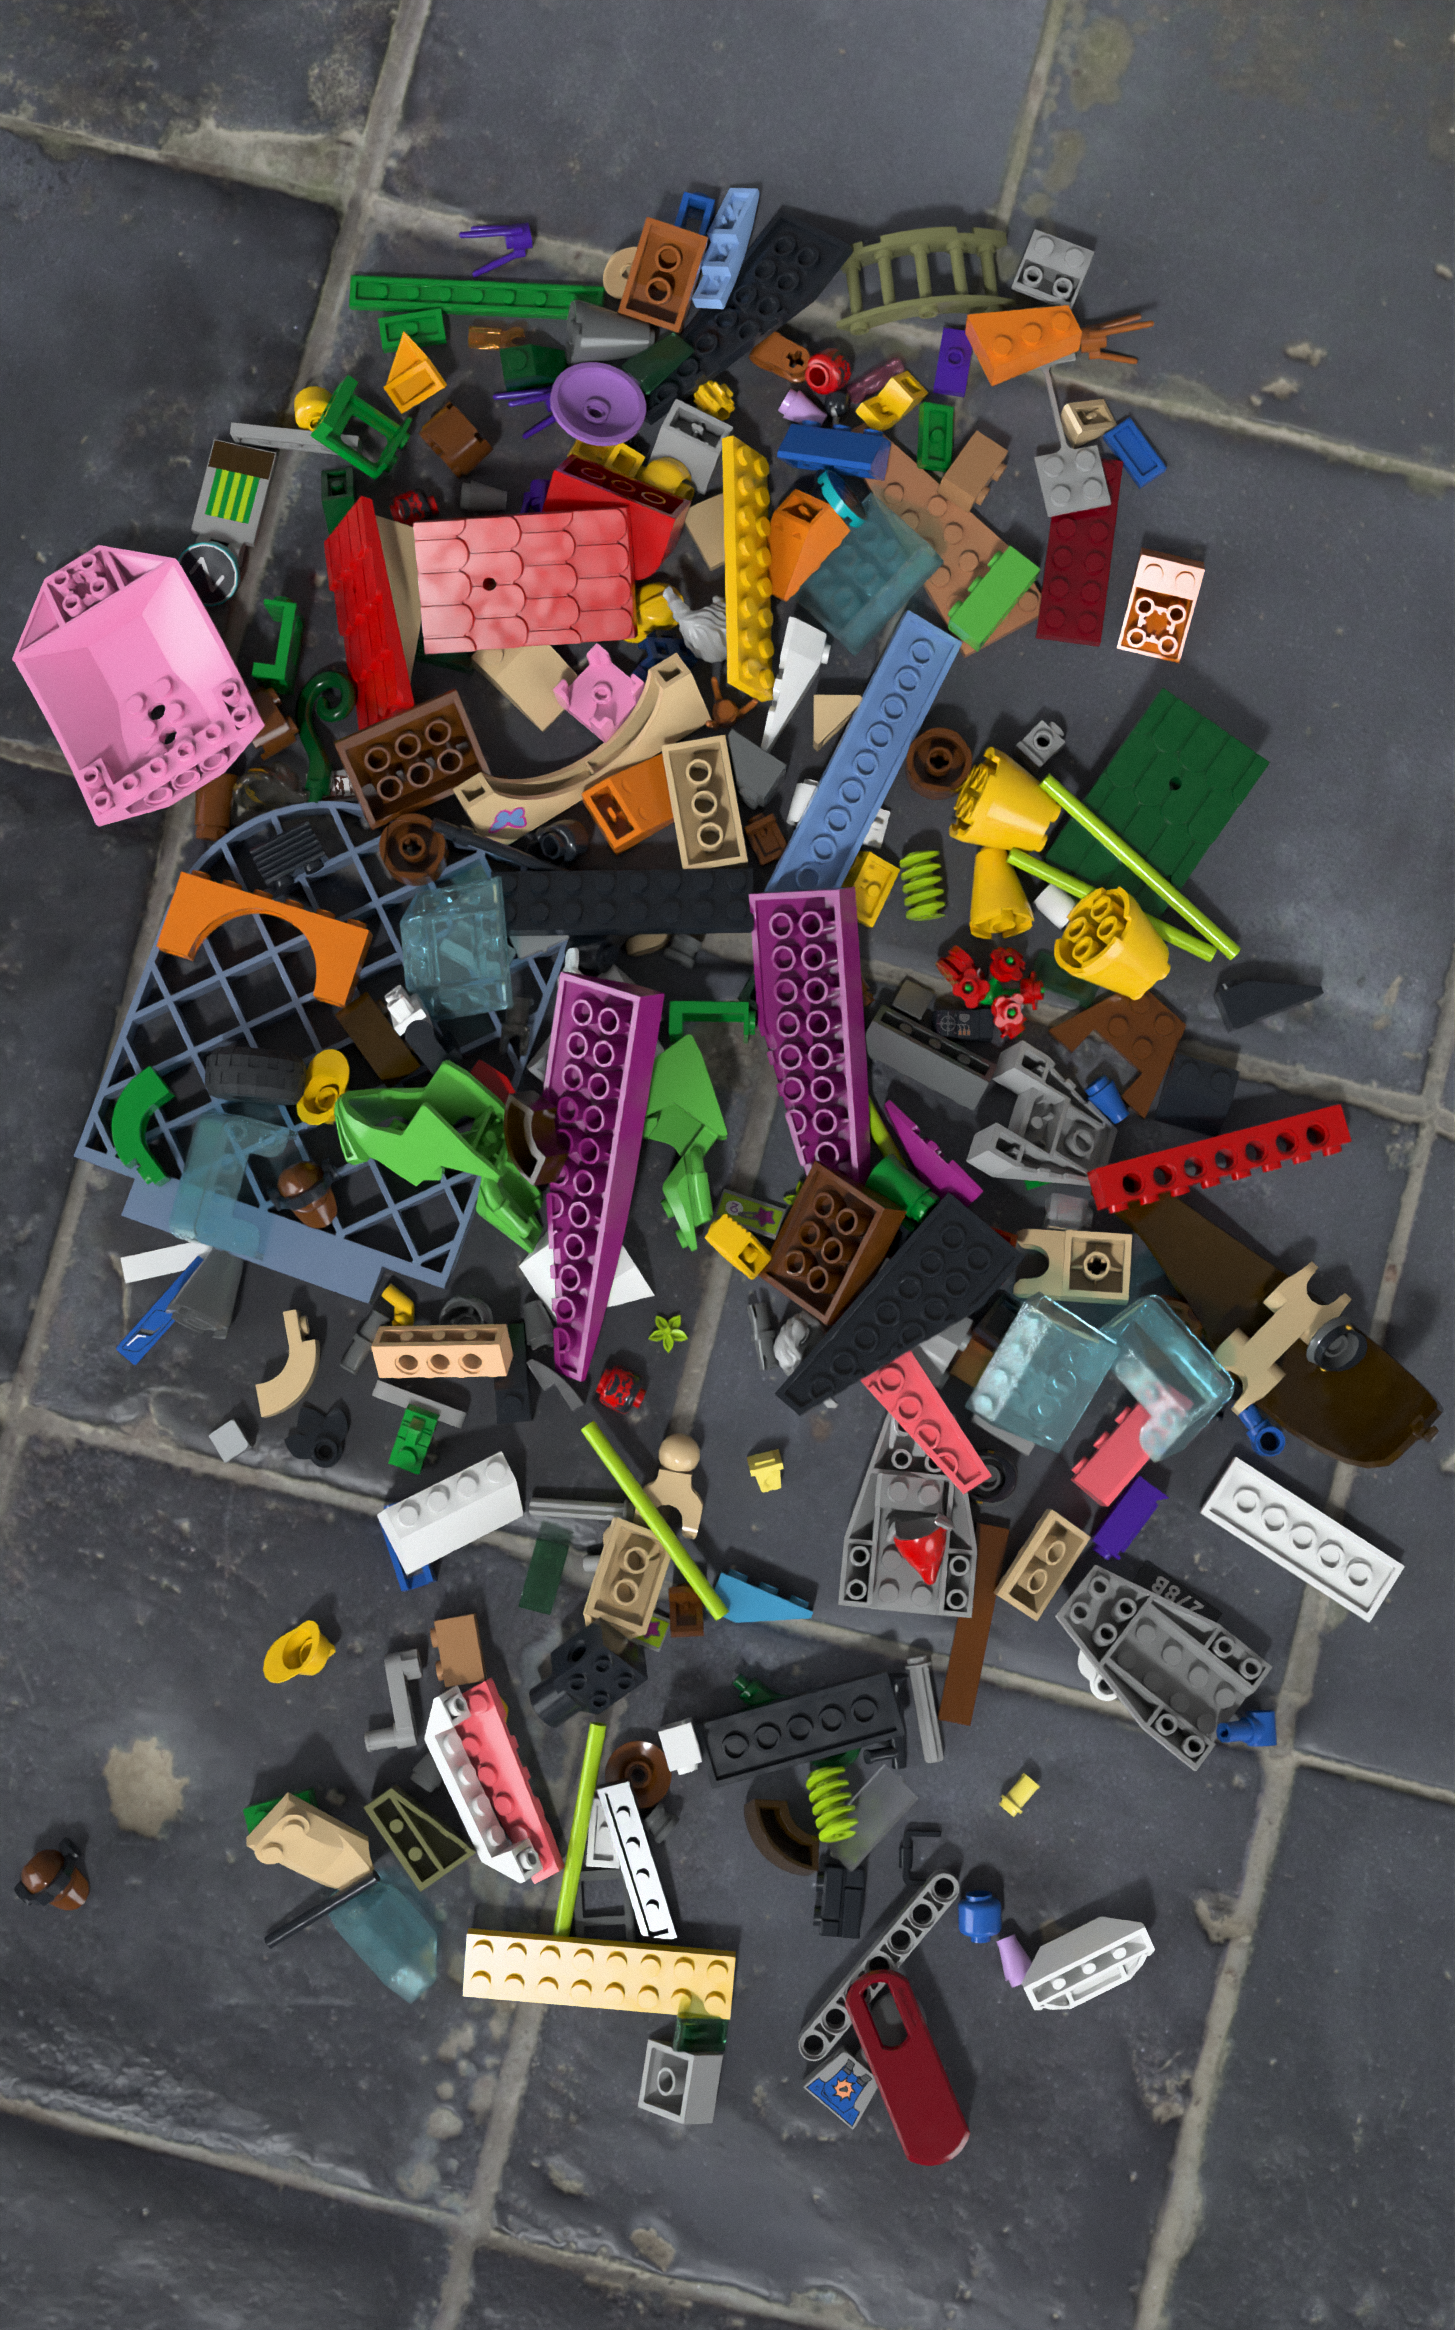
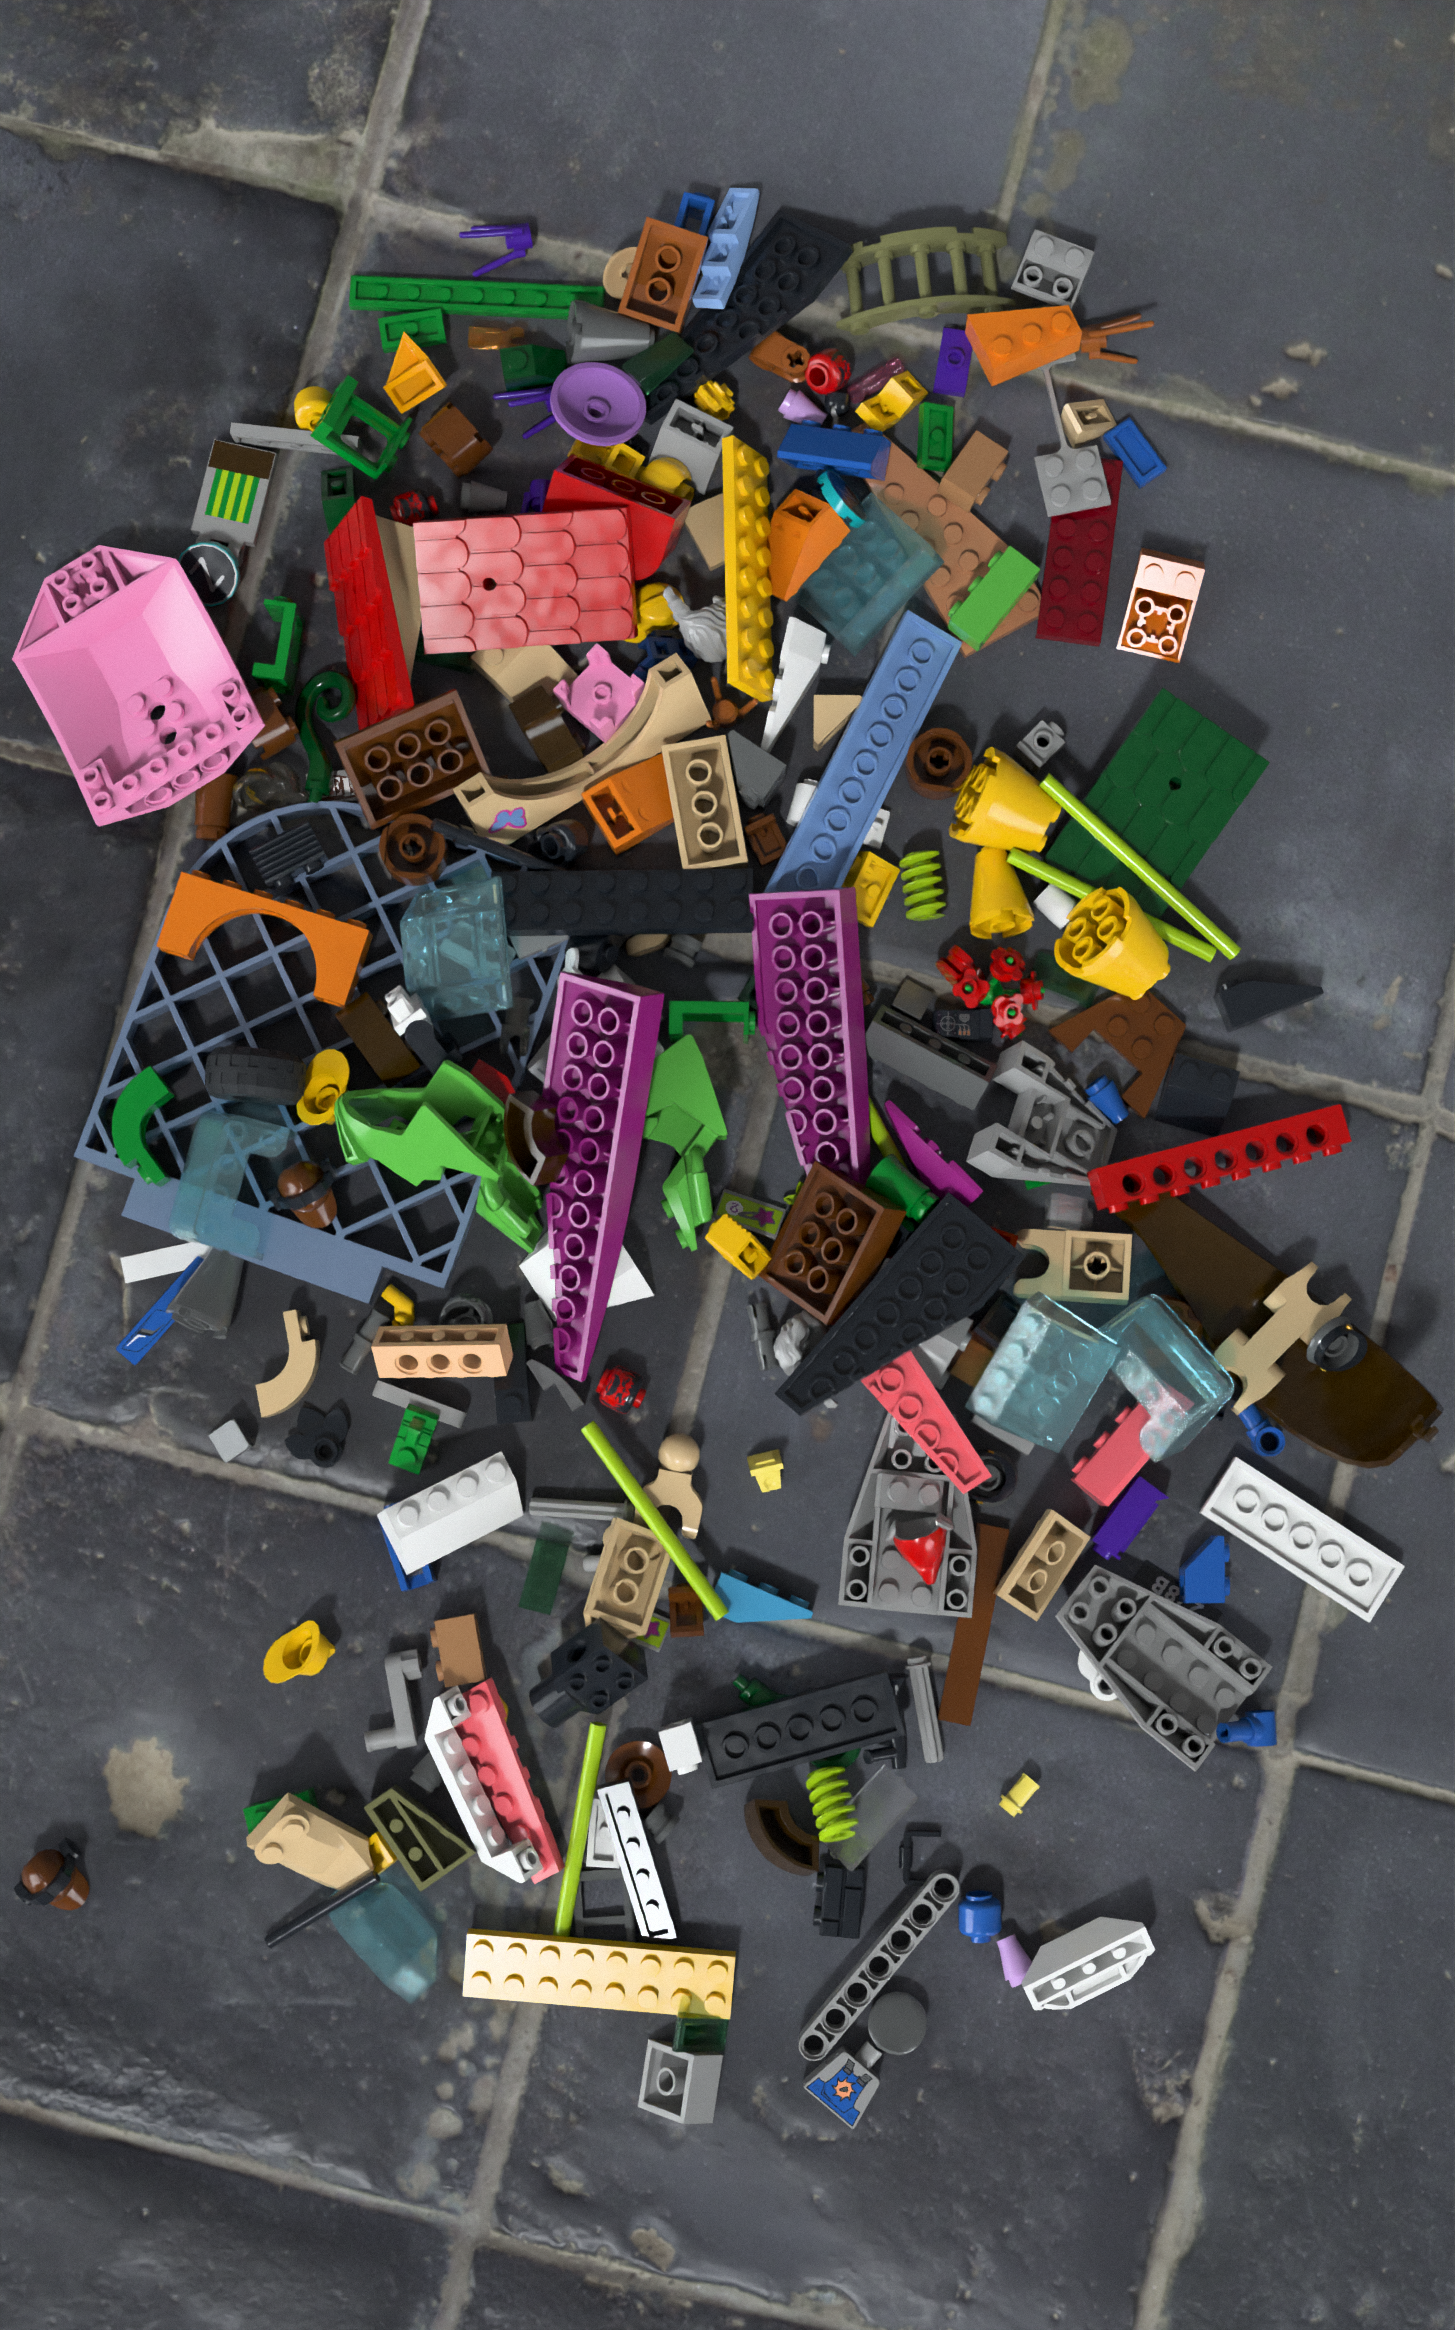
(380, 1853): none -> yellow plate
(546, 731): none -> dark brown brick
(668, 1332): lime plant -> none
(910, 2075): dark red piece -> none
(1203, 1573): none -> blue slope

